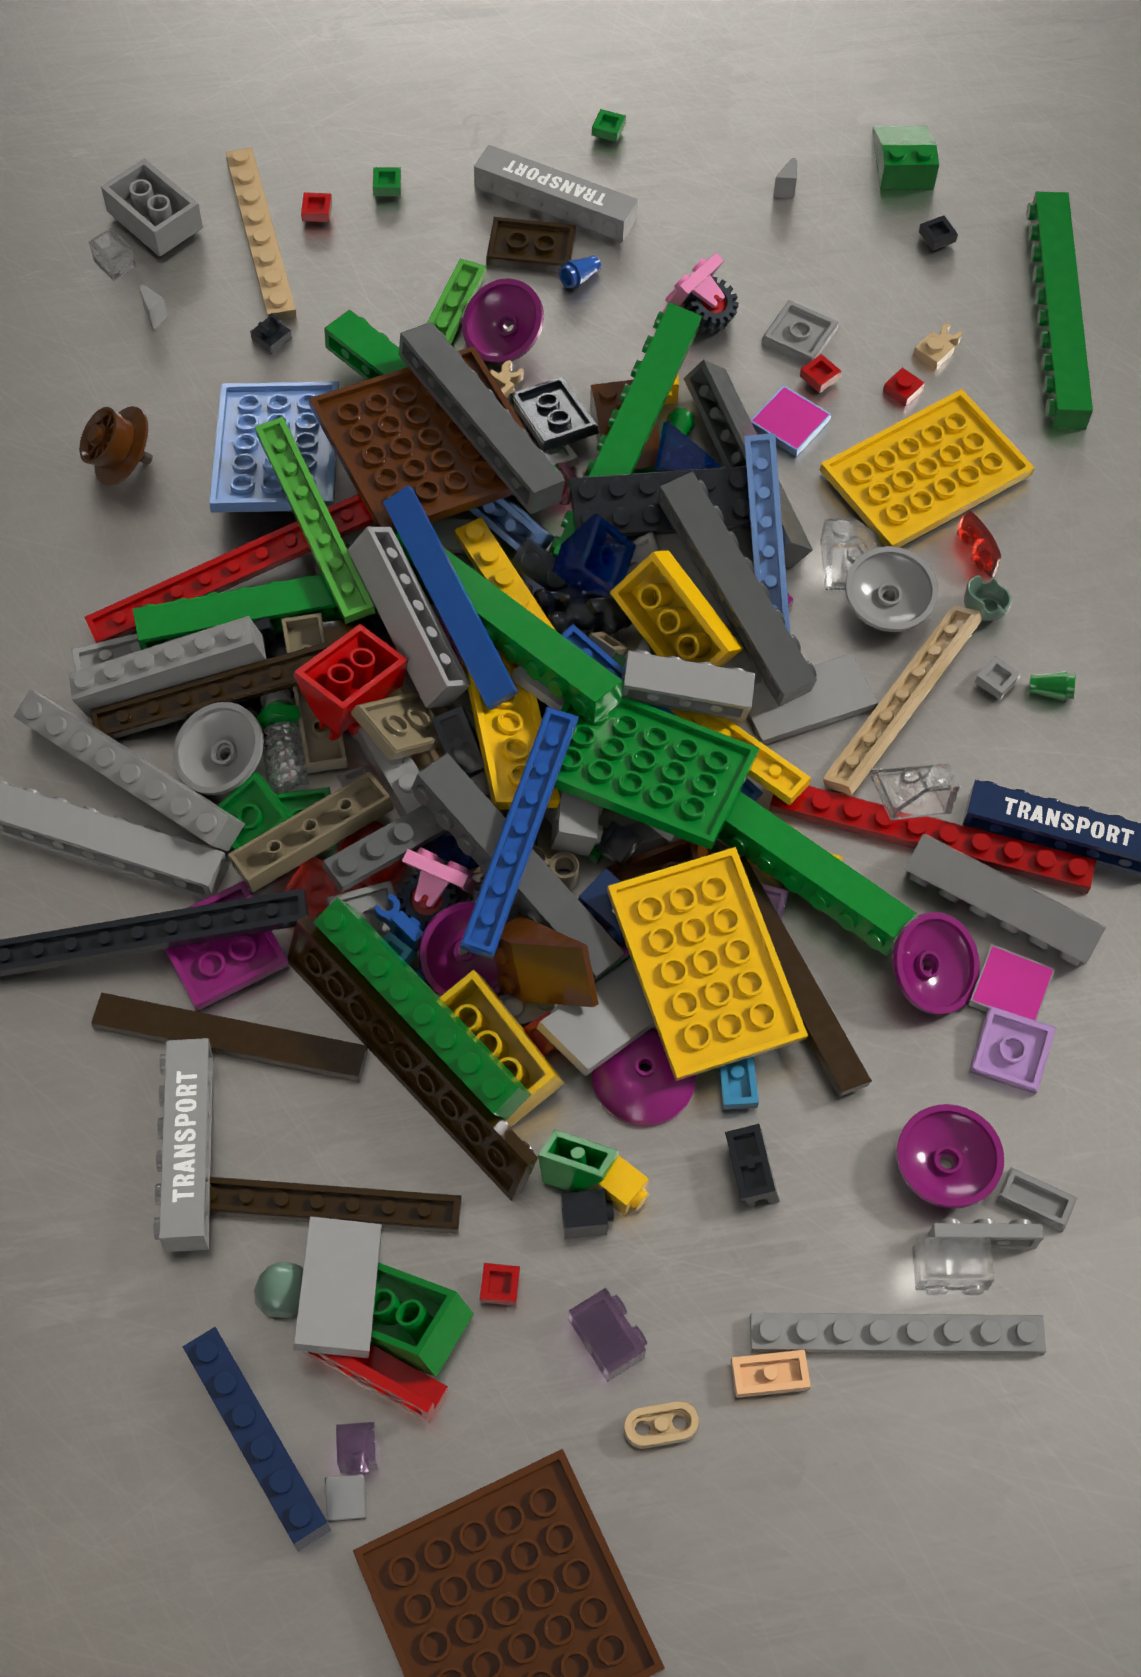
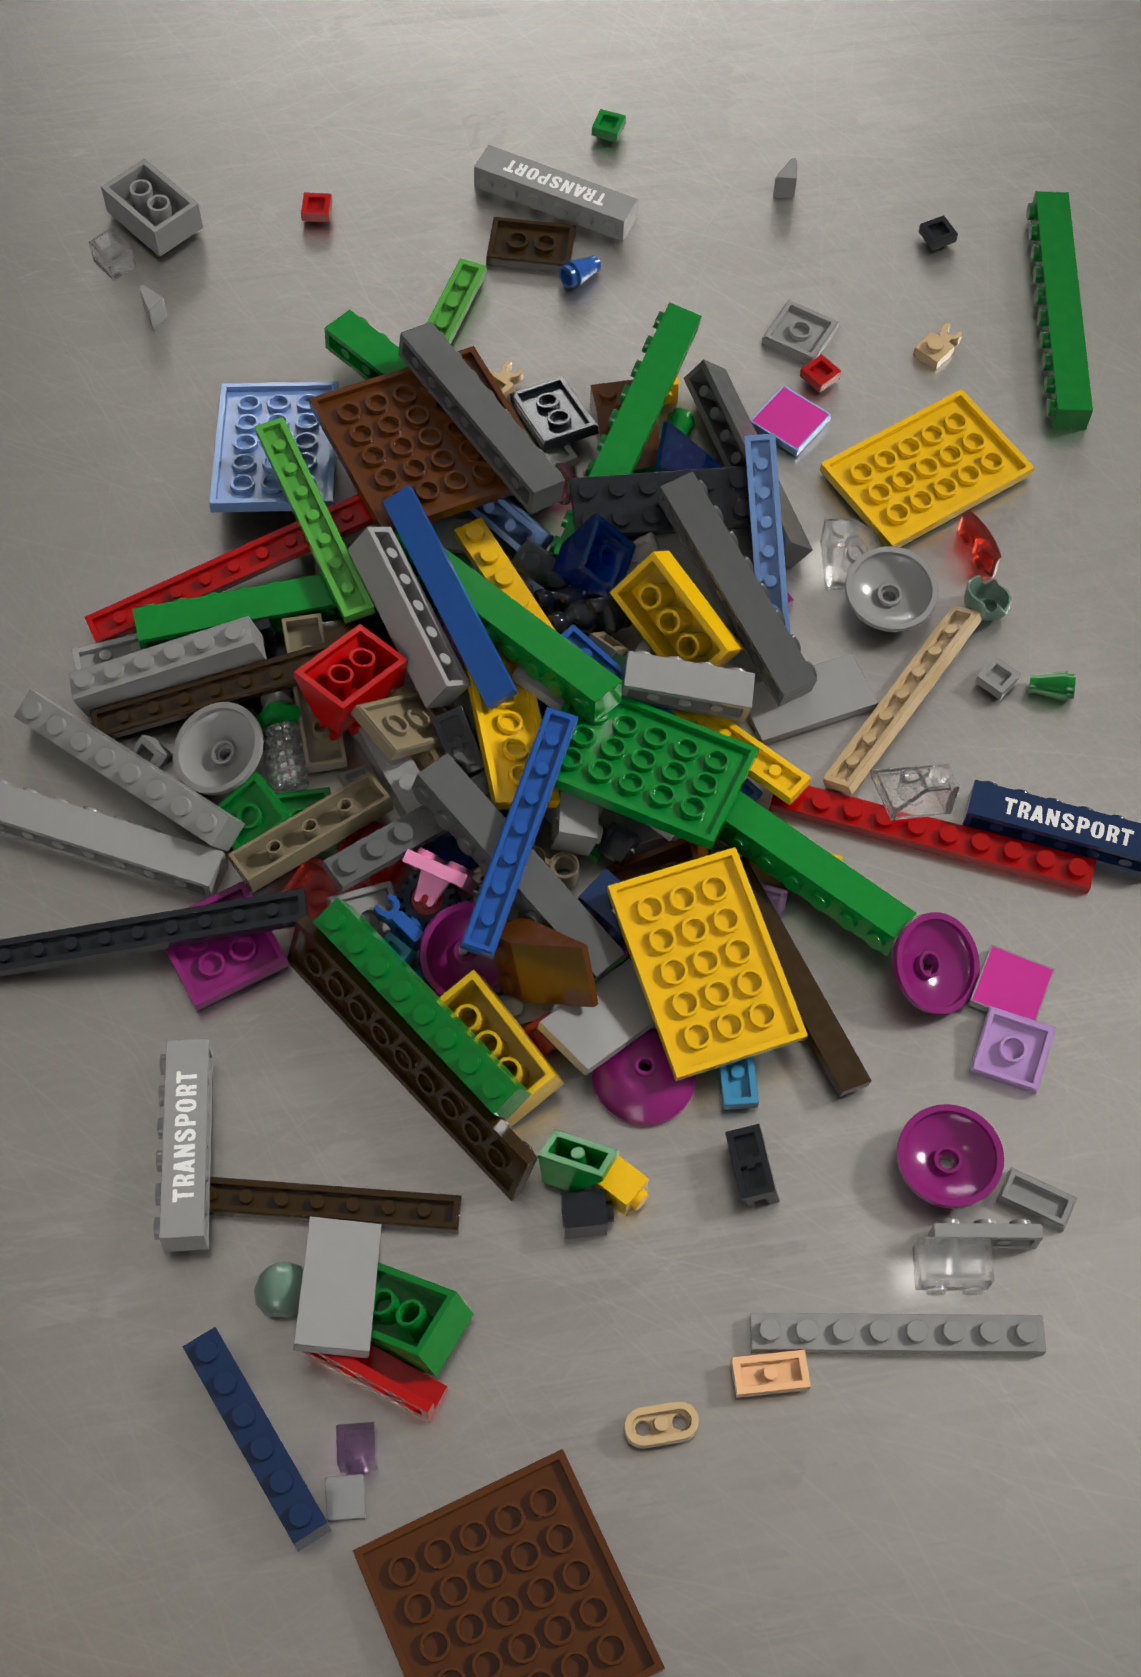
(115, 443): reddish brown piece -> none
(152, 751): none -> light grey slope
(231, 1036): dark brown tile -> none
(260, 234): tan plate -> none
(271, 334): black tile -> none
(386, 181): green plate -> none
(494, 311): magenta dish -> none
(500, 1284): red plate -> none
(608, 1334): clear purple brick -> none
(705, 296): plate -> none
(903, 386): red plate -> none
(905, 157): green slope -> none
(1004, 898): light grey brick -> none

